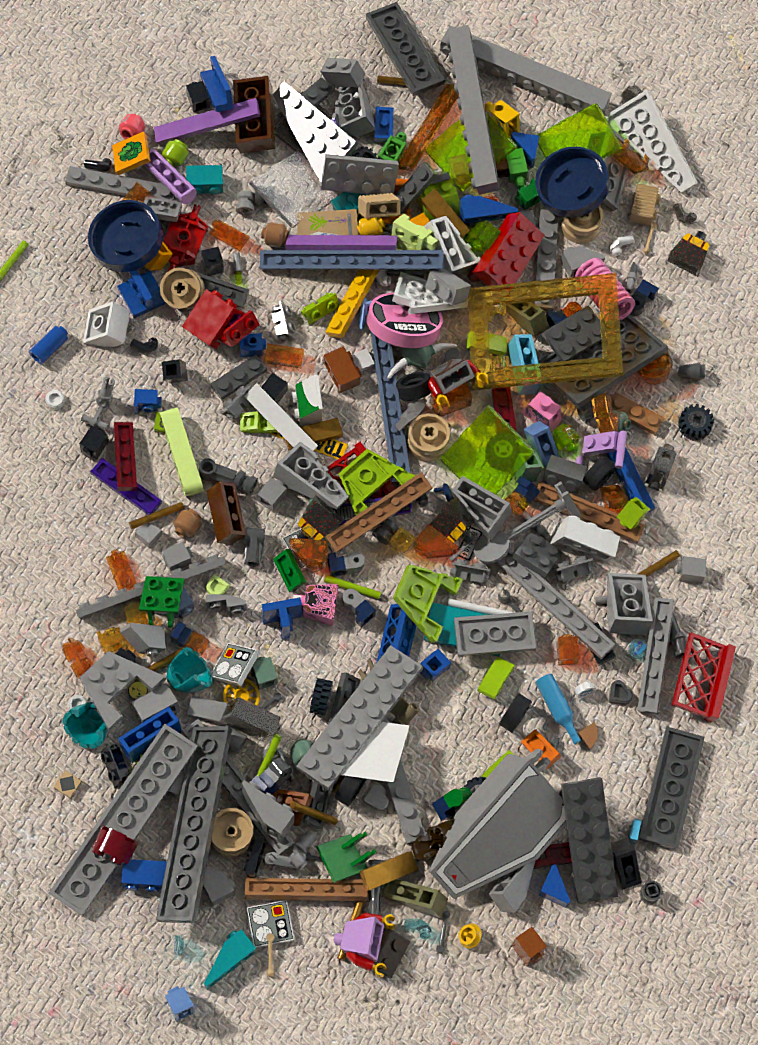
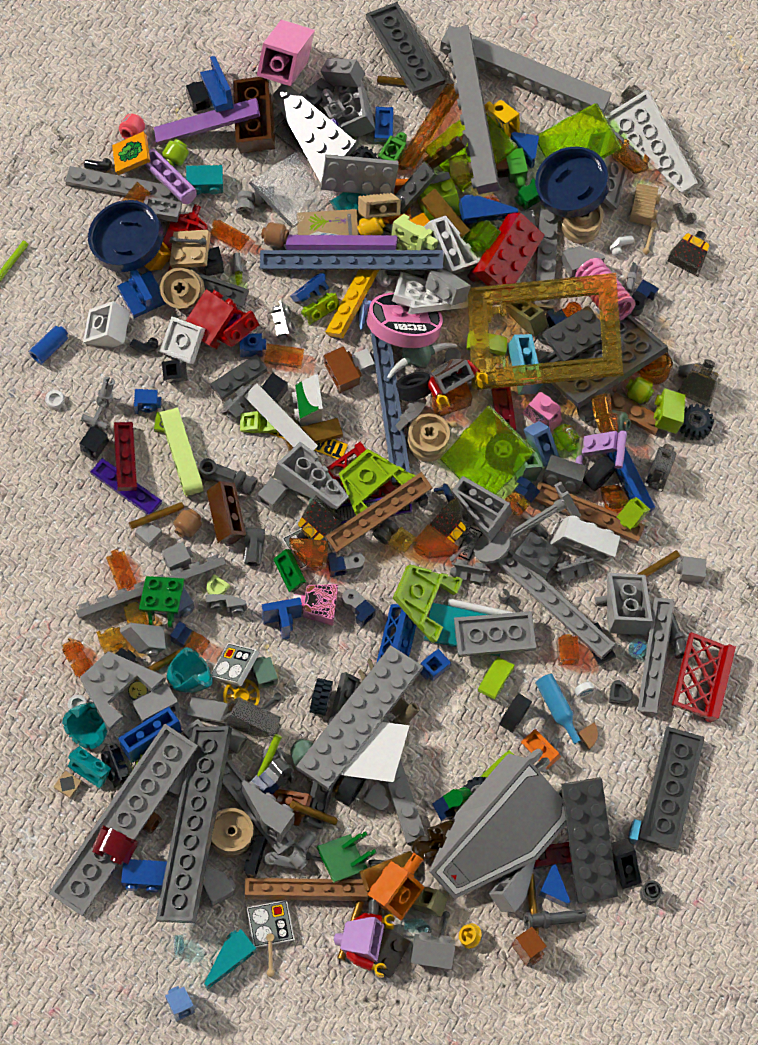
(88, 767): none -> teal bracket
(152, 823): none -> reddish brown tile
(182, 340): none -> white tile
(190, 253): none -> tan plate
(202, 241): none -> dark grey hinge
(285, 52): none -> bright pink brick
(312, 285): none -> blue plate
(332, 104): none -> light grey hinge
(348, 585): lime bar -> none
(397, 887): none -> orange brick
(433, 950): none -> light grey brick
(444, 153): none -> dark brown plate
(532, 899): none -> pearl gold bar
(545, 919): none -> dark grey pin
(639, 390): none -> lime head
(669, 410): none -> lime brick
(700, 383): none -> clear smoke torso

